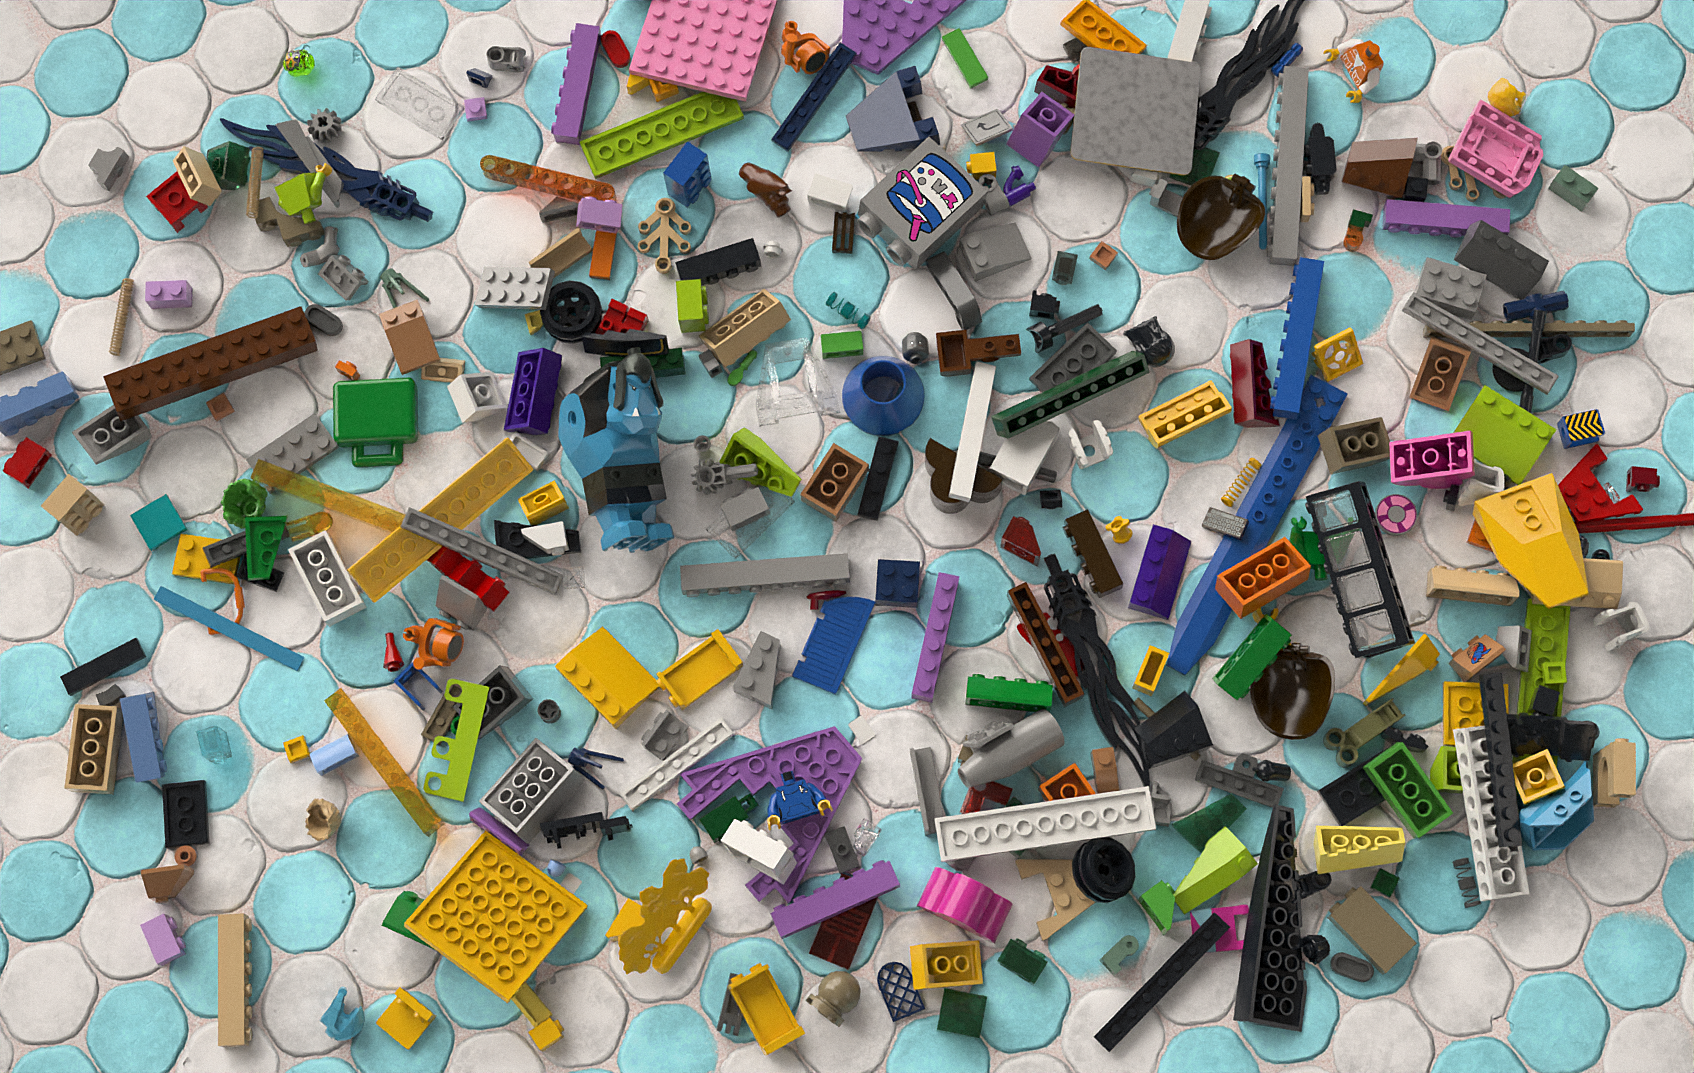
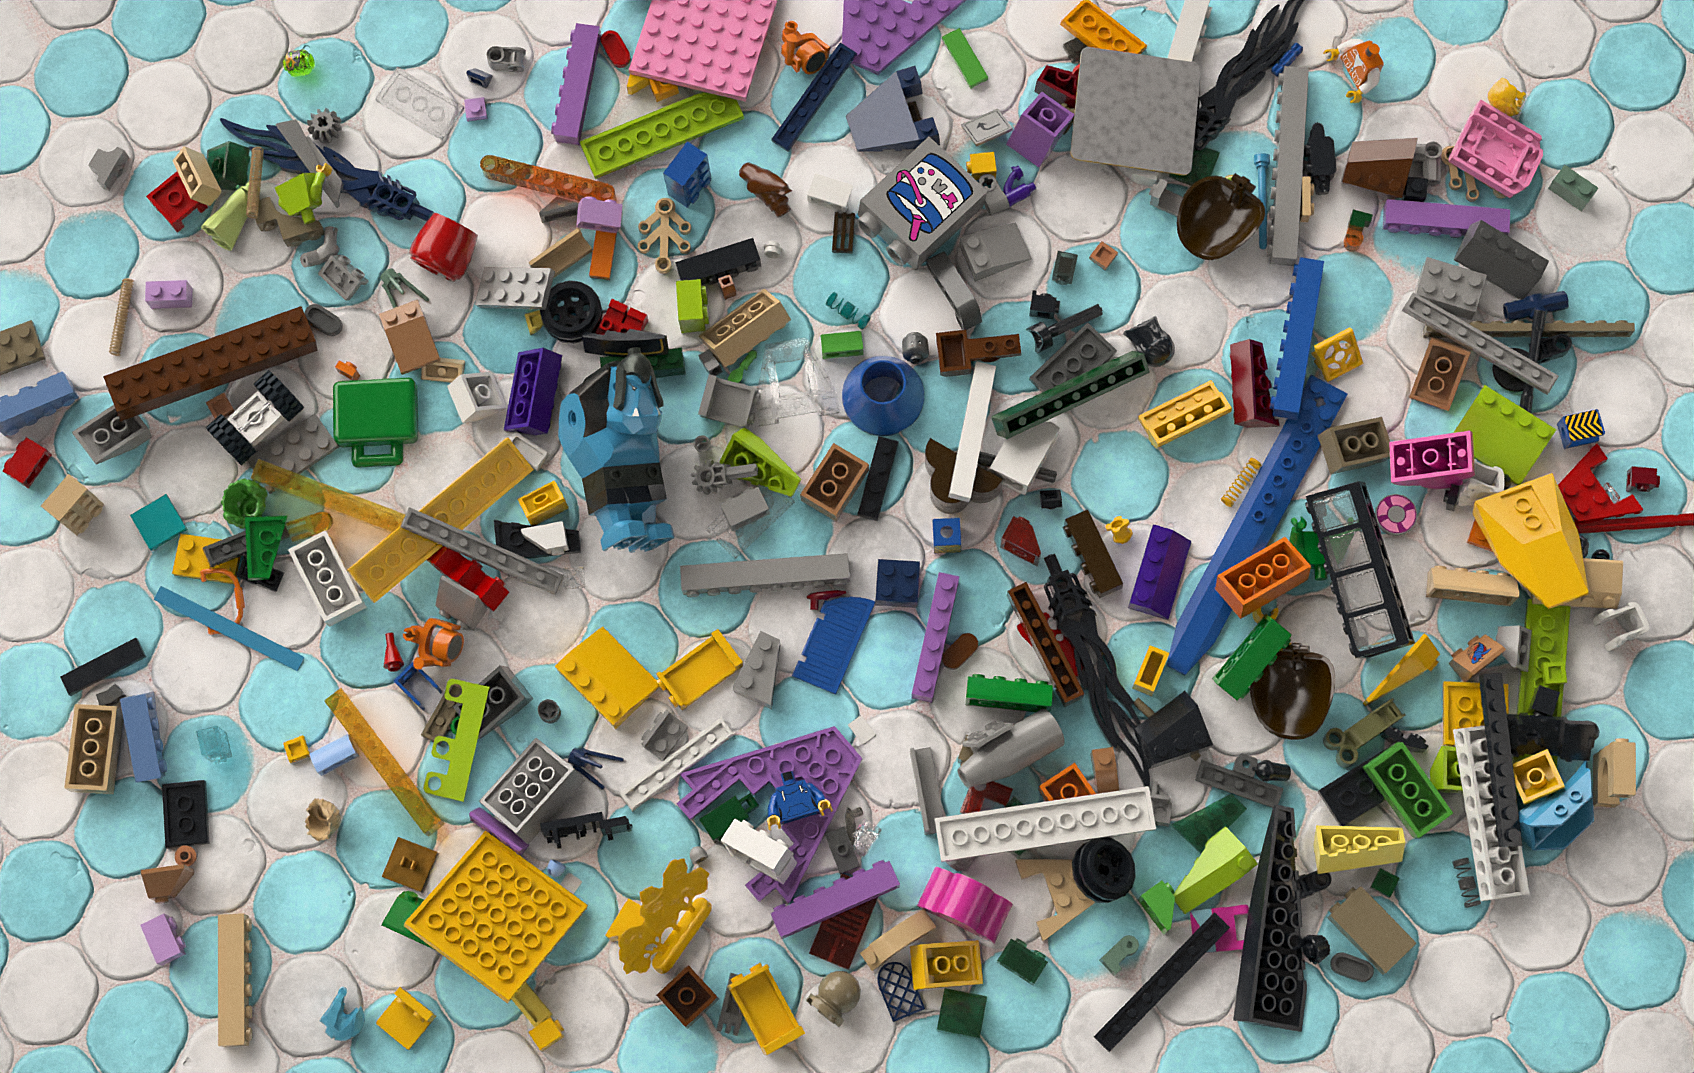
(229, 219): none -> yellowish green piece
(255, 418): none -> plate
(409, 864): none -> pearl gold piece
(444, 247): none -> red piece
(687, 996): none -> reddish brown brick
(727, 287): none -> dark orange piece
(729, 402): none -> light grey panel
(850, 816): none -> clear smoke bar
(897, 939): none -> tan arch
(950, 544): none -> blue piece
(960, 651): none -> reddish brown tile
(1097, 440): white piece -> none
(1225, 523): tile -> none

